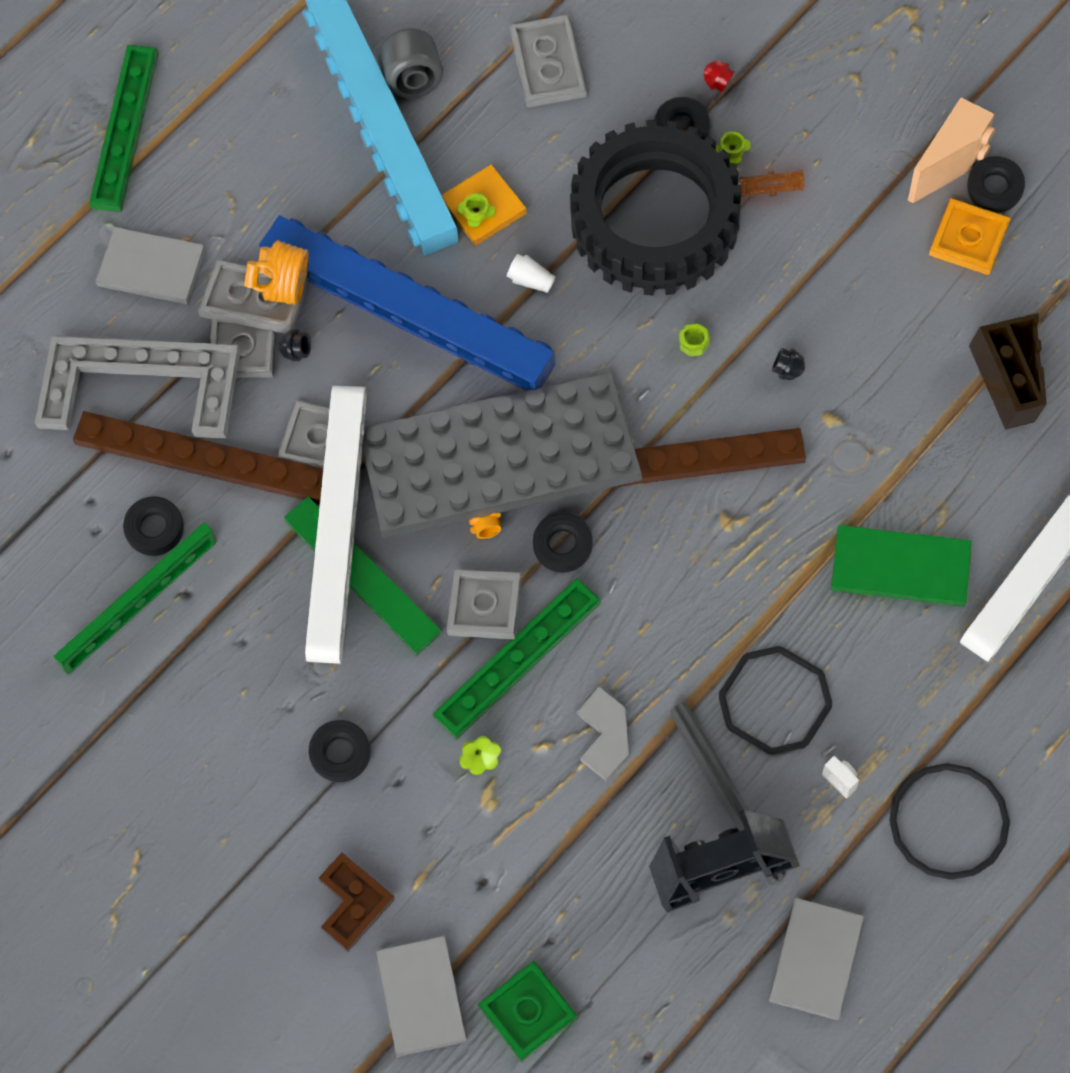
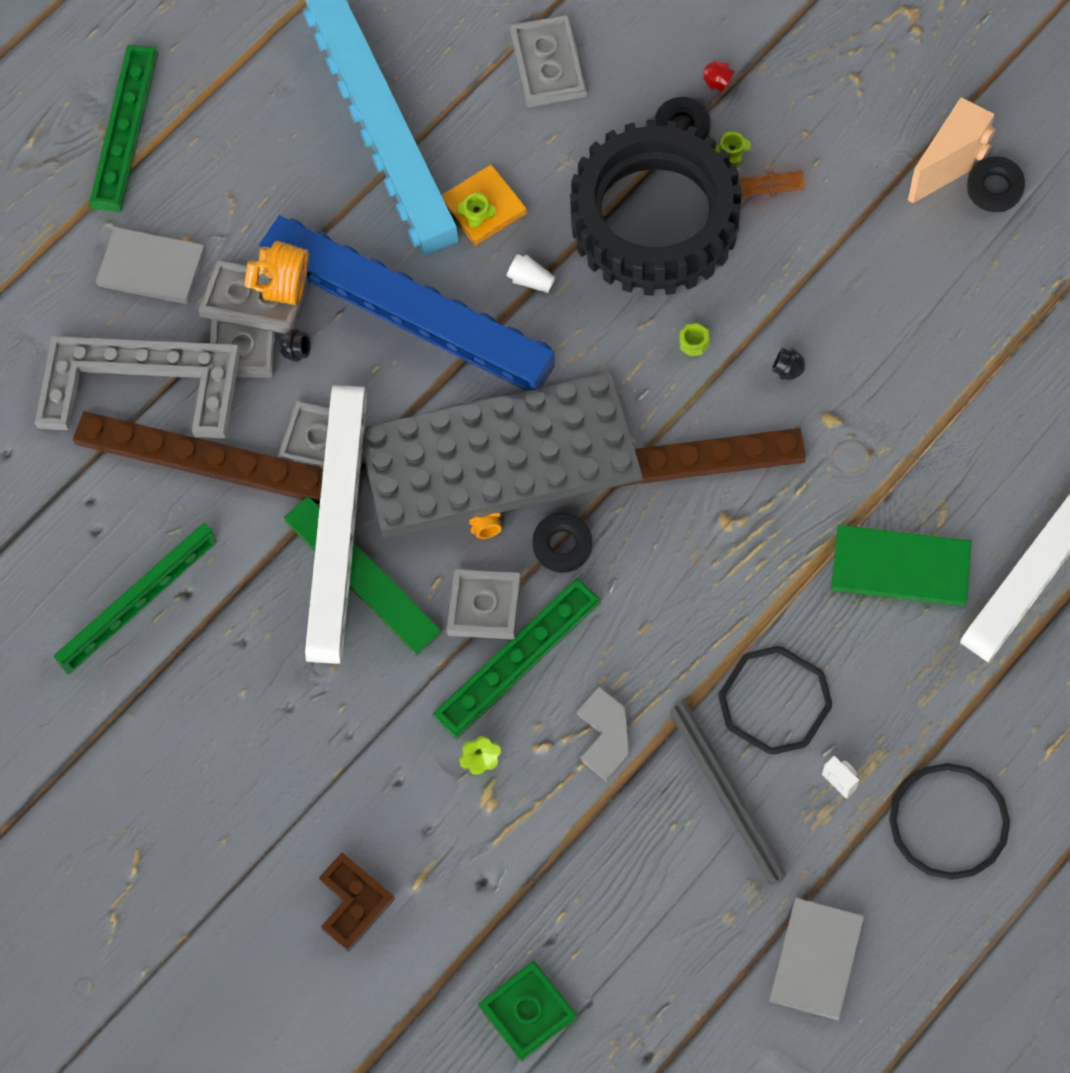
(153, 545): black tyre -> none
(339, 771): black tyre -> none
(411, 63): dark grey head -> none
(421, 996): light grey tile -> none
(733, 856): black wedge -> none
(969, 236): light orange tile -> none
(1012, 368): dark brown wedge -> none

